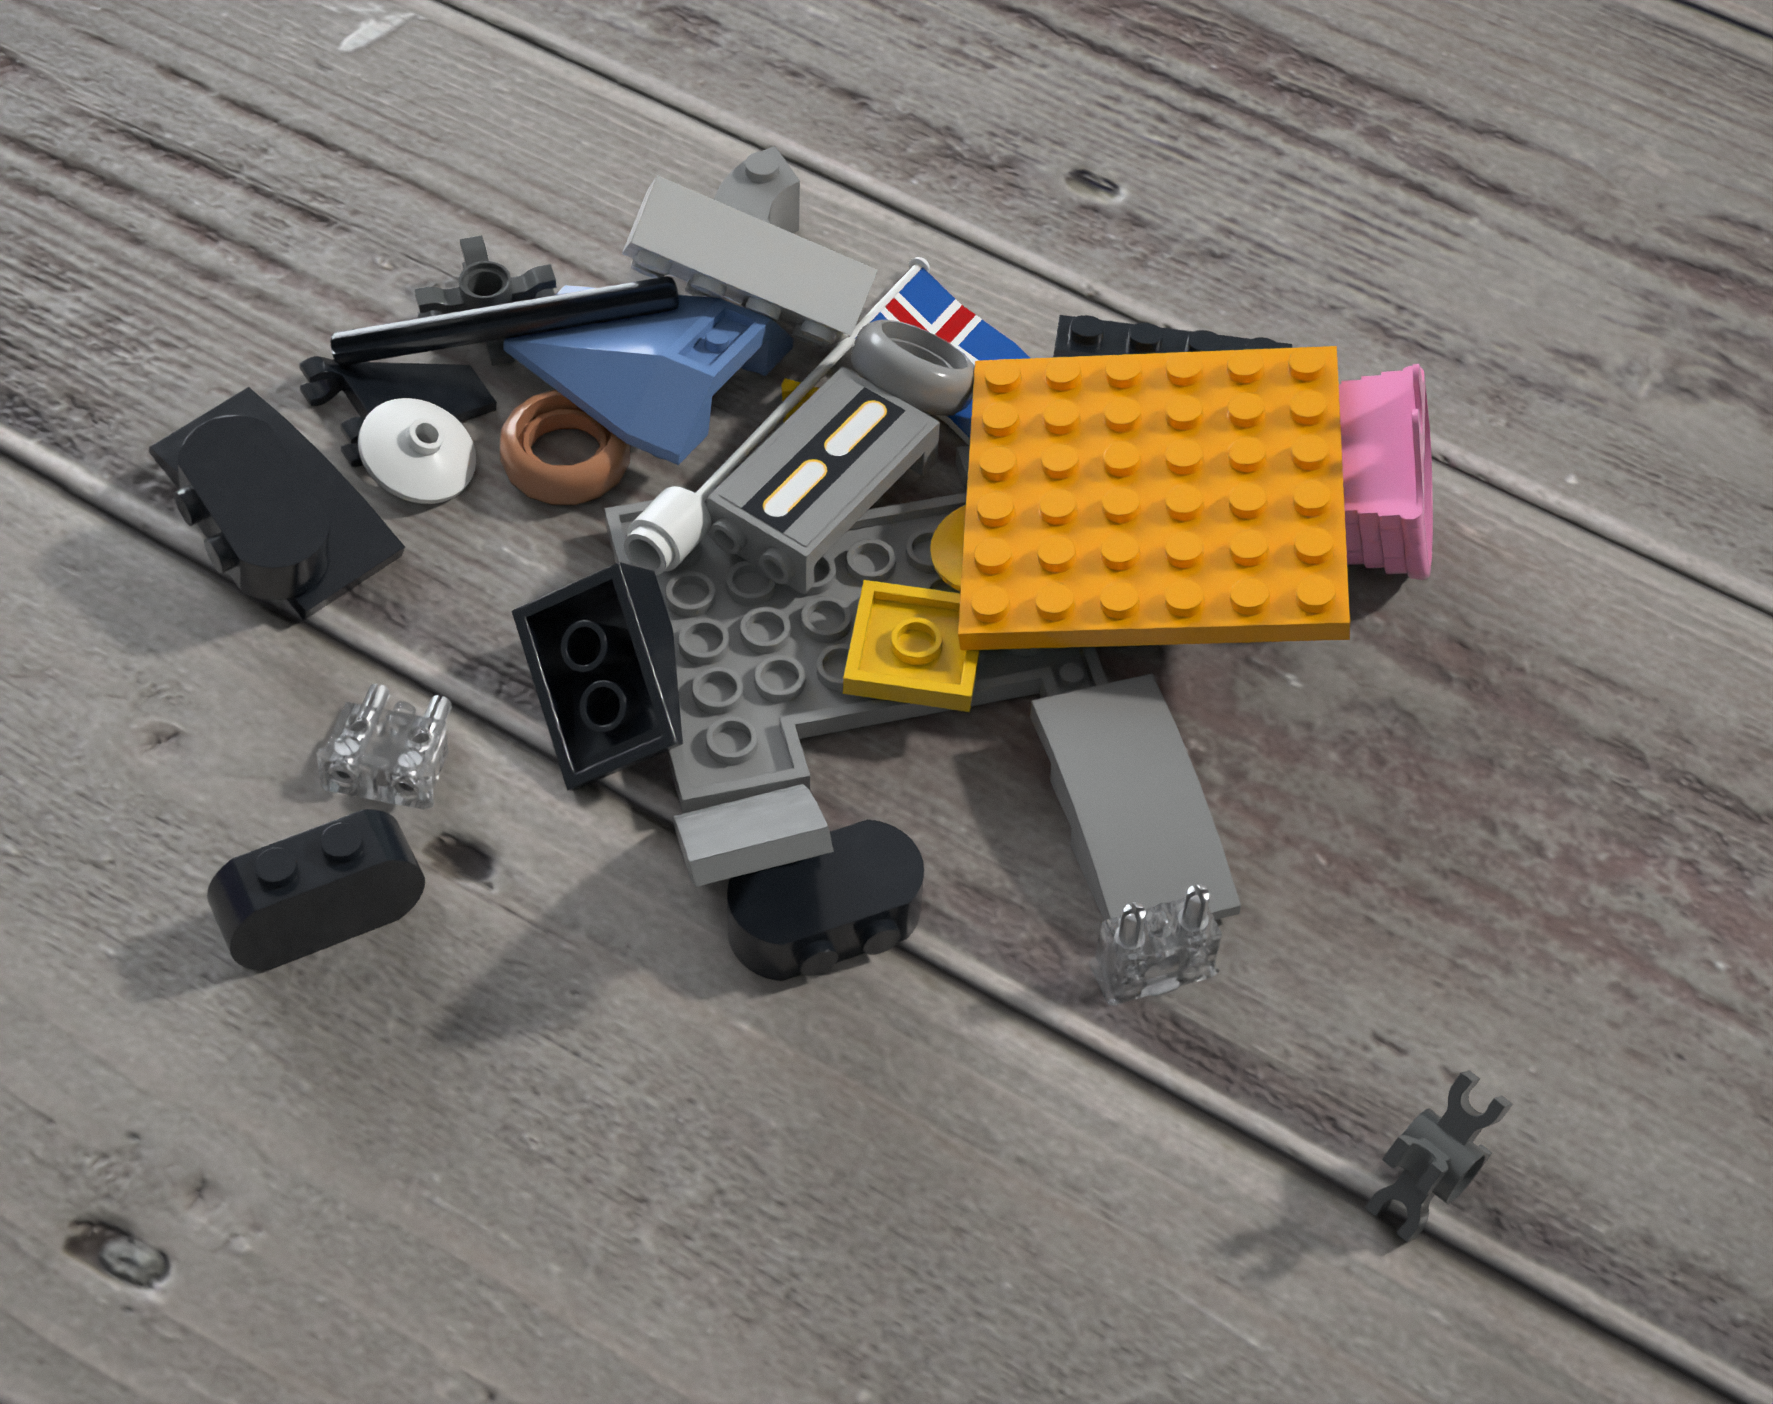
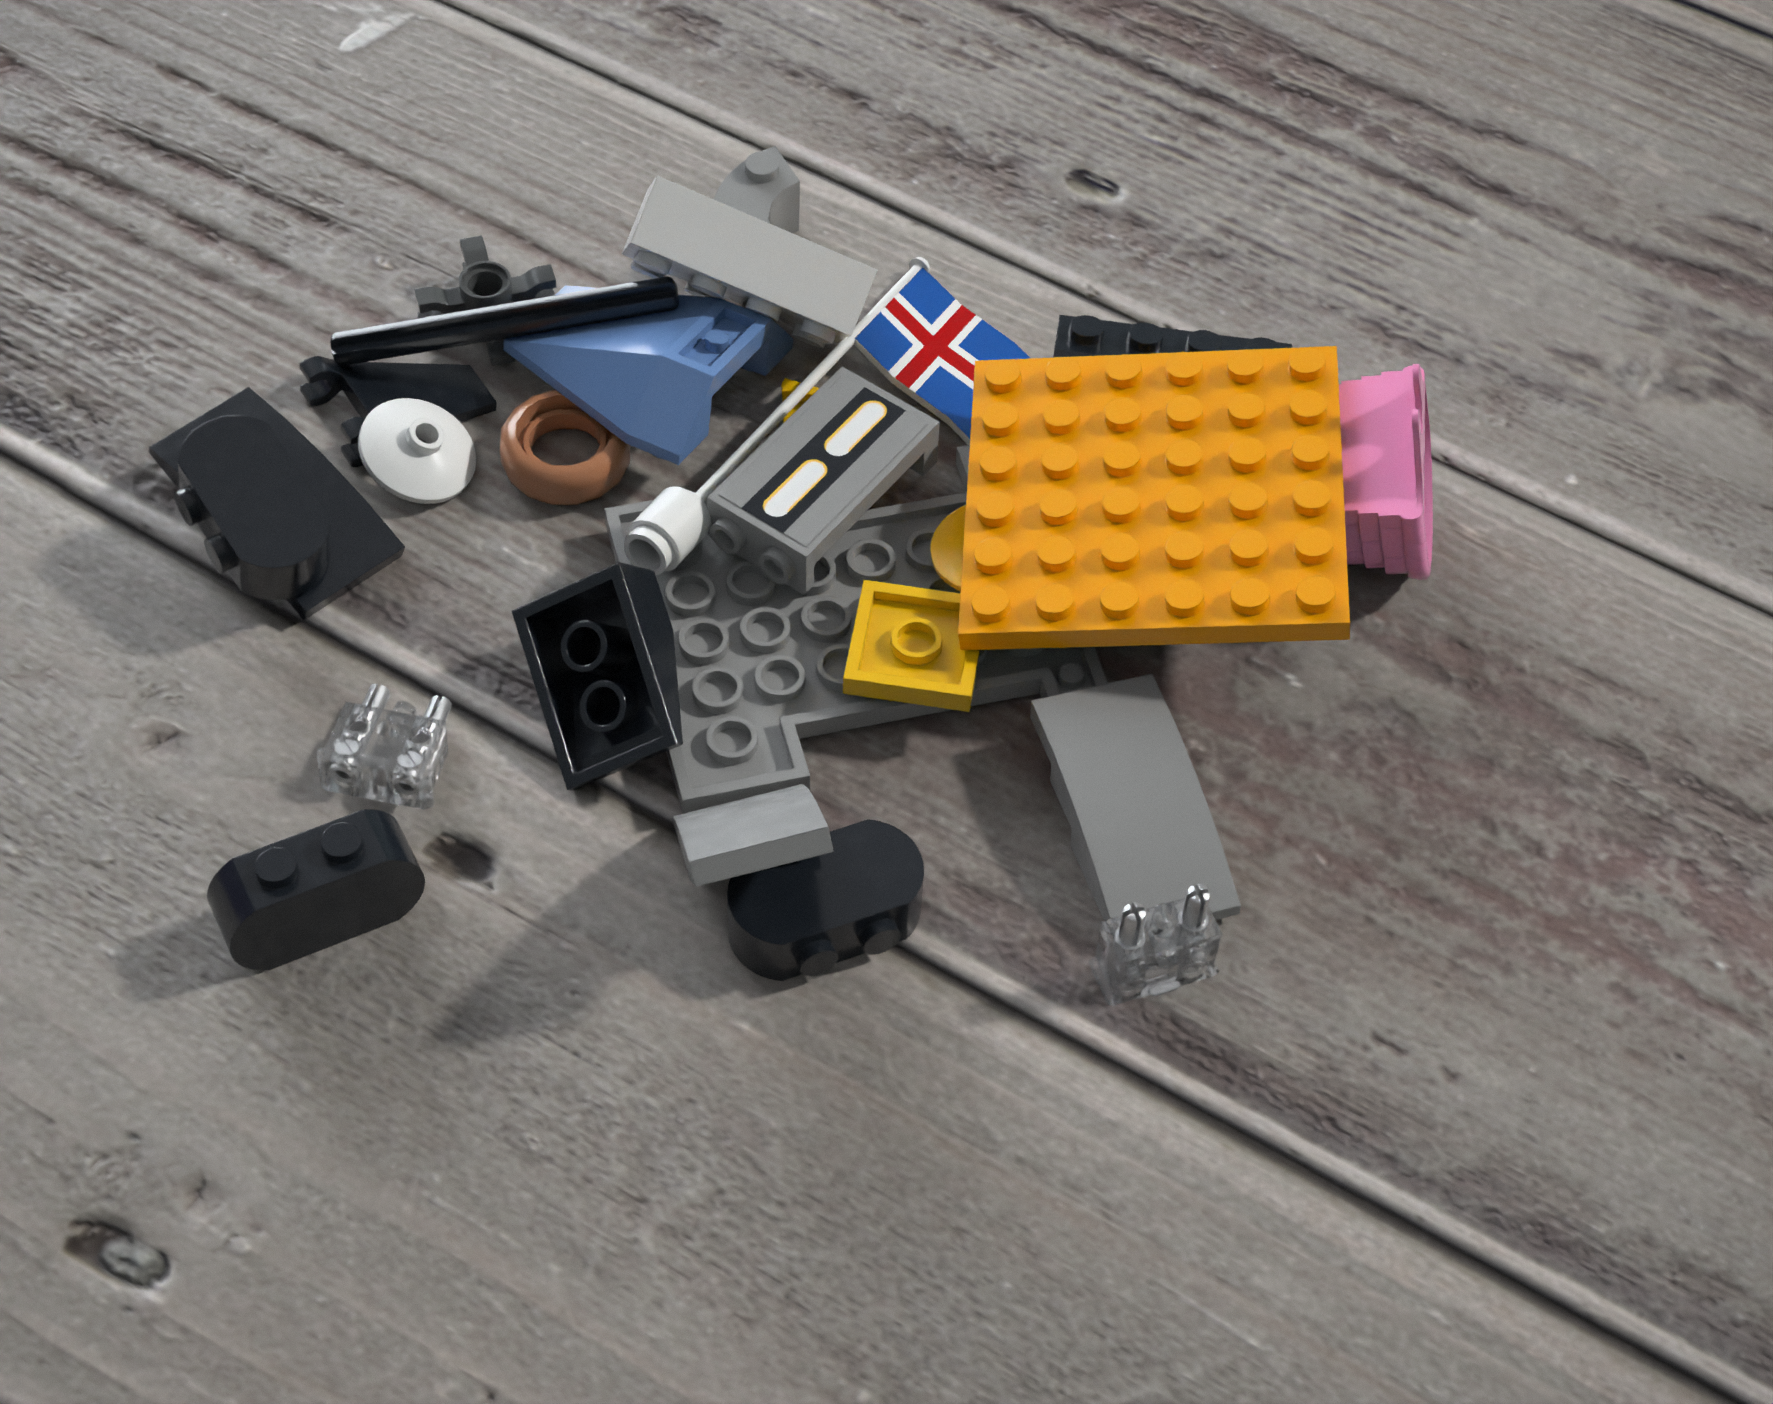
(914, 366): light grey wheel -> none
(1438, 1155): dark grey pin -> none

